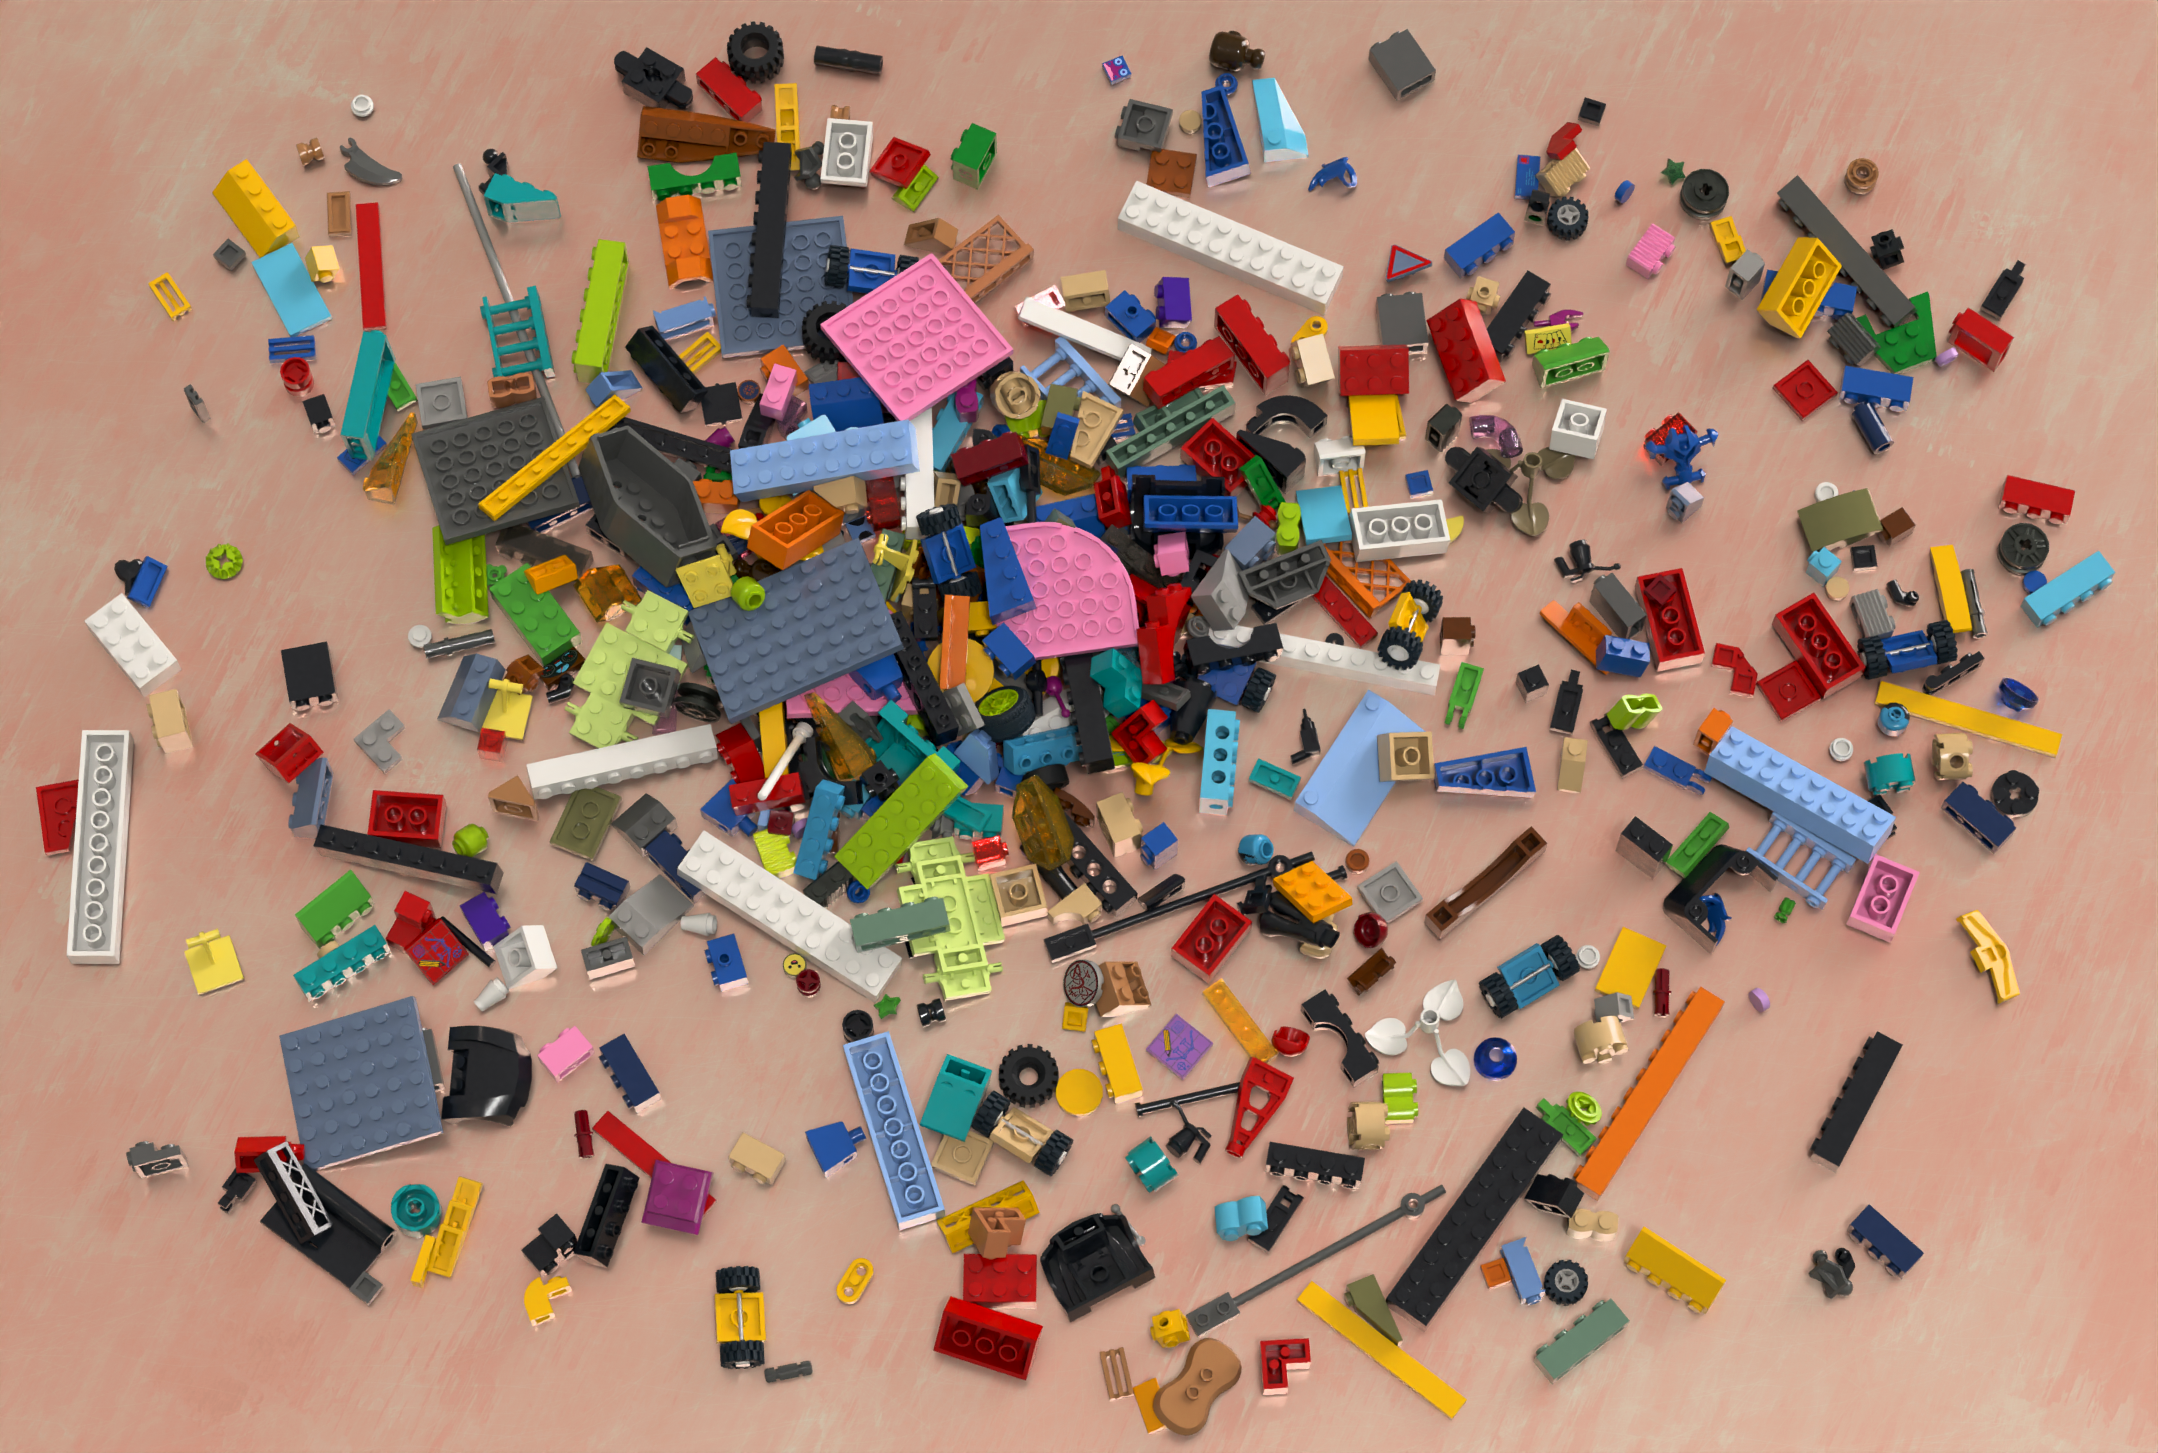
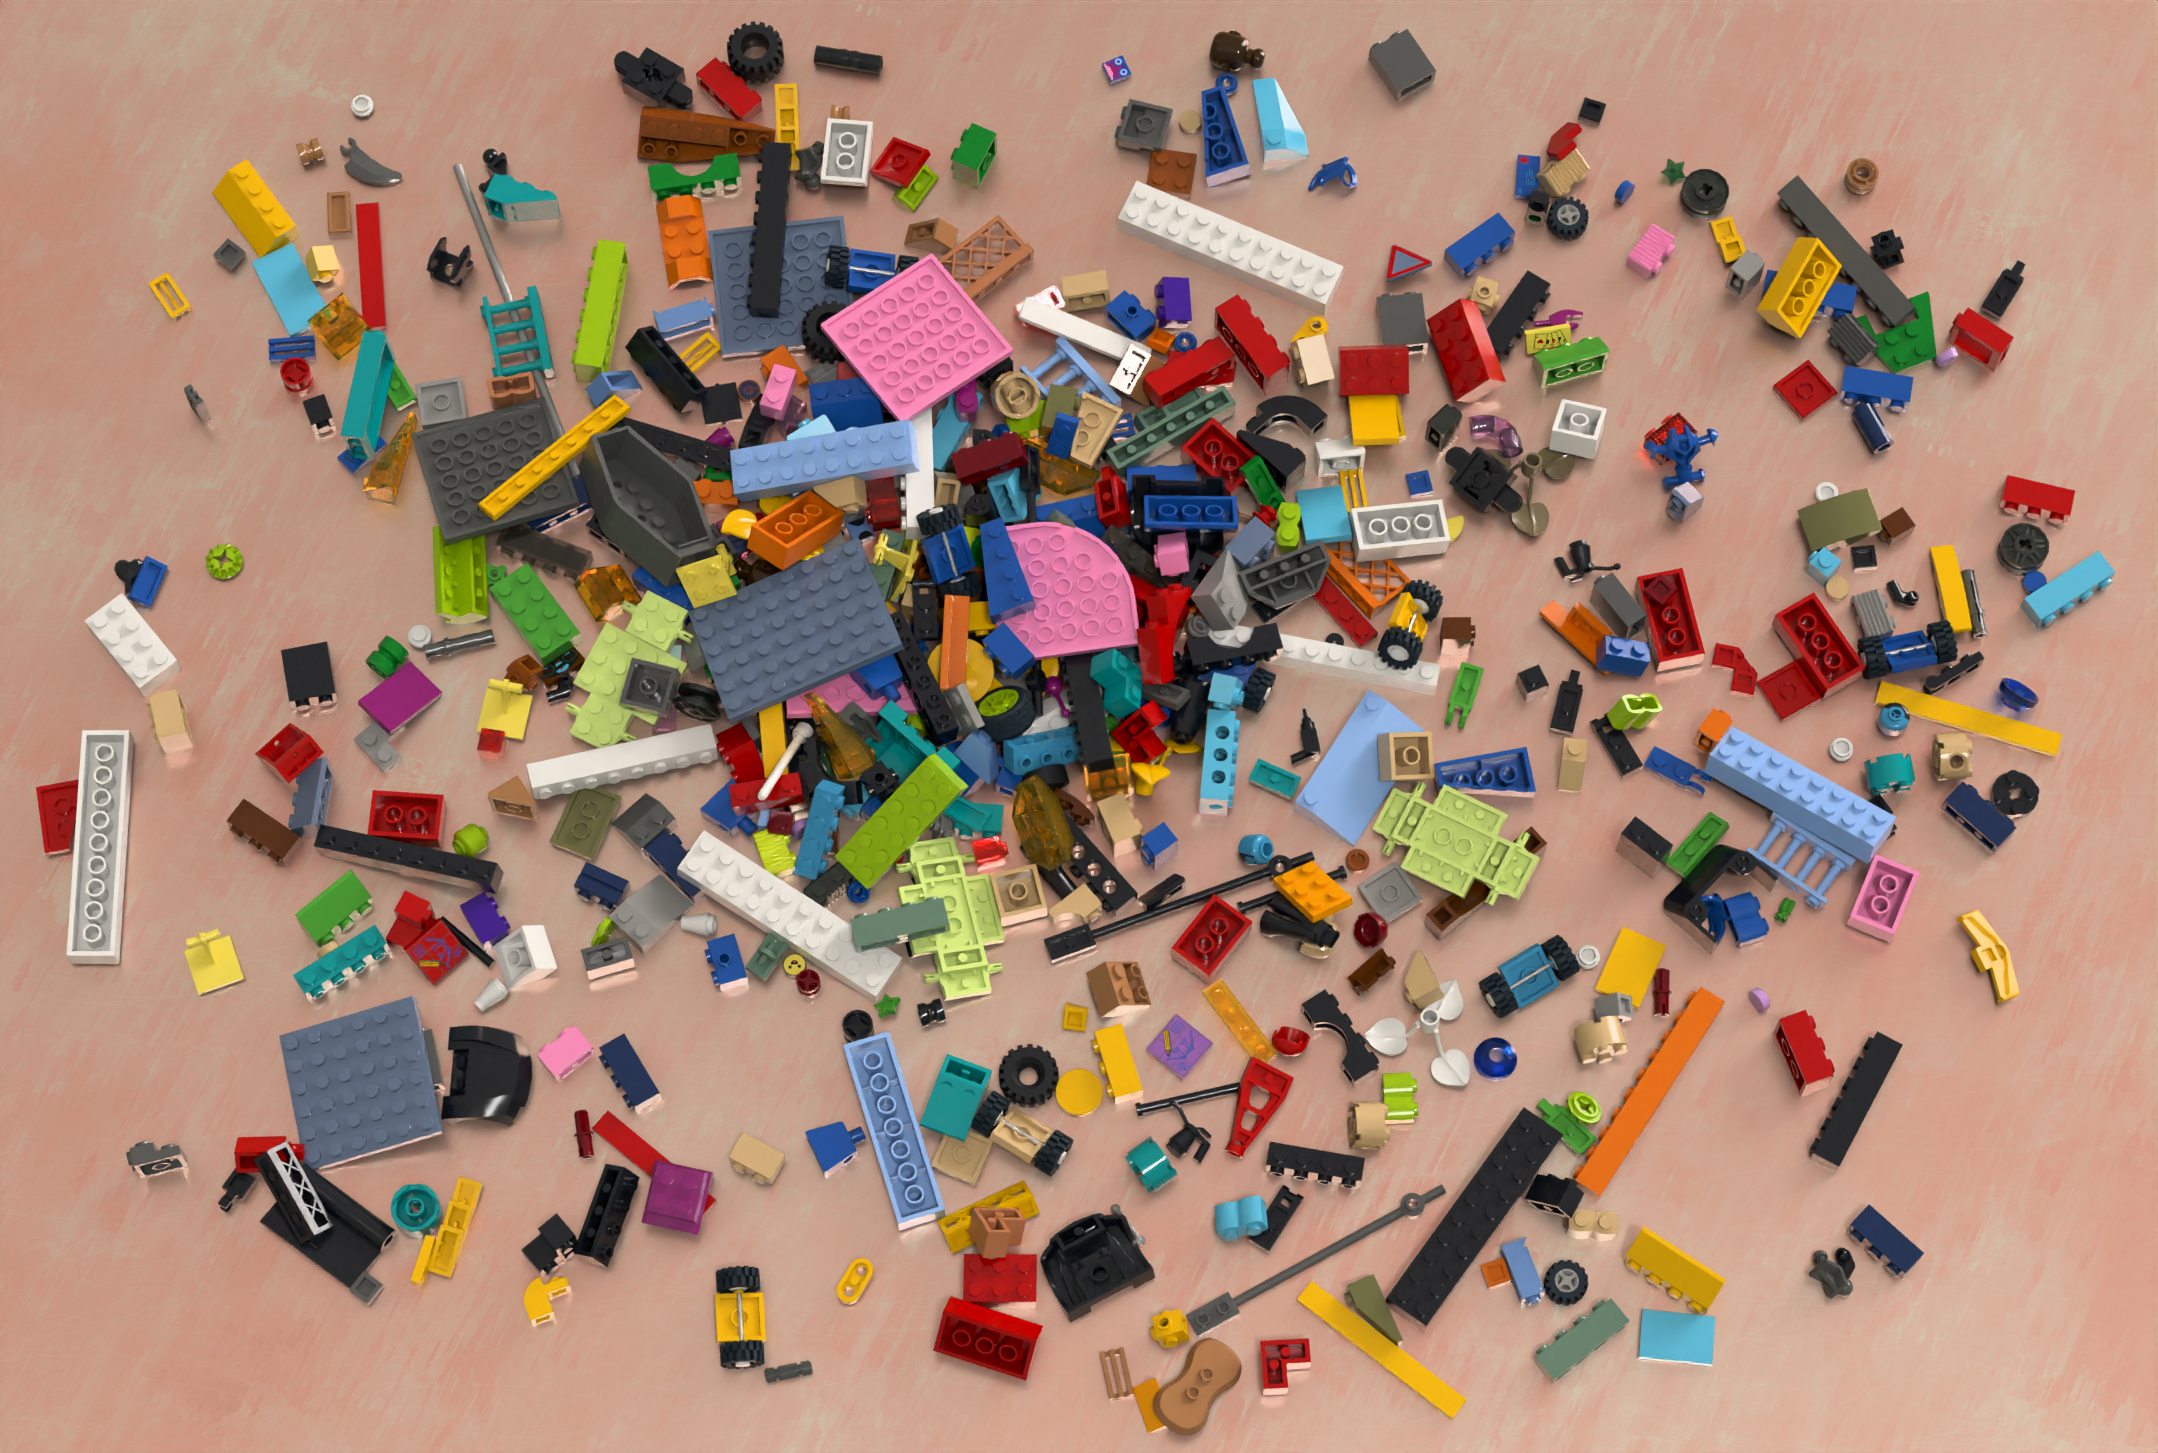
(264, 832): none -> reddish brown brick
(339, 326): none -> clear yellow slope
(387, 657): none -> green wheel
(400, 698): none -> magenta tile
(441, 259): none -> black piece
(469, 693): sand blue slope -> none
(551, 574): light orange slope -> none
(748, 593): lime head -> none
(767, 957): none -> sand green hips
(1083, 983): light grey tile -> none
(1110, 782): none -> clear yellow slope
(1226, 692): none -> medium azure brick
(1258, 899): black plate -> none
(1422, 983): none -> tan slope
(1455, 842): none -> yellowish green piece
(1676, 1337): none -> medium azure tile
(1746, 921): none -> blue brick
(1804, 1052): none -> red brick

